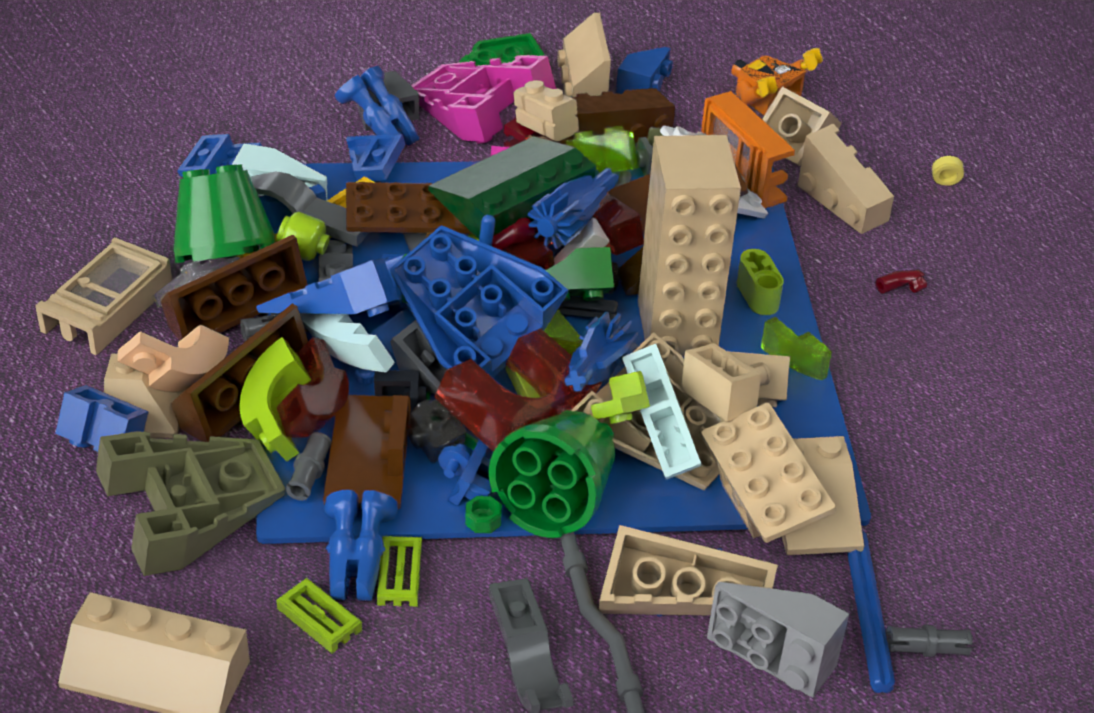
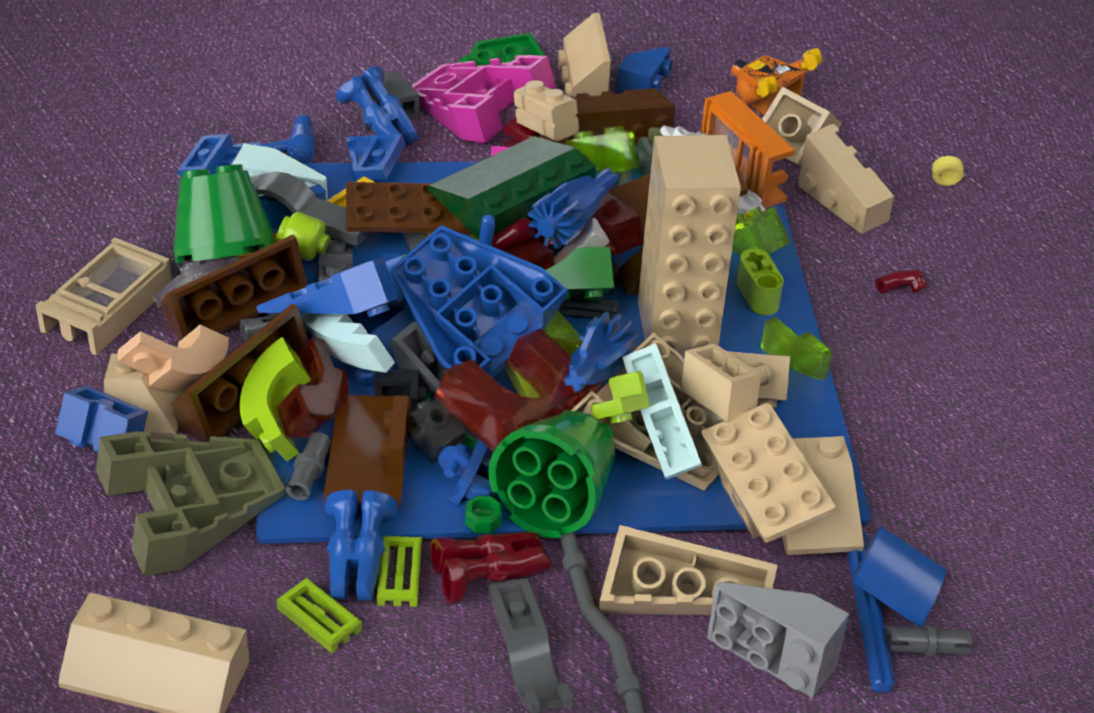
(300, 143): none -> blue piece
(498, 555): none -> dark red piece
(759, 231): none -> clear neon green slope
(900, 576): none -> blue slope

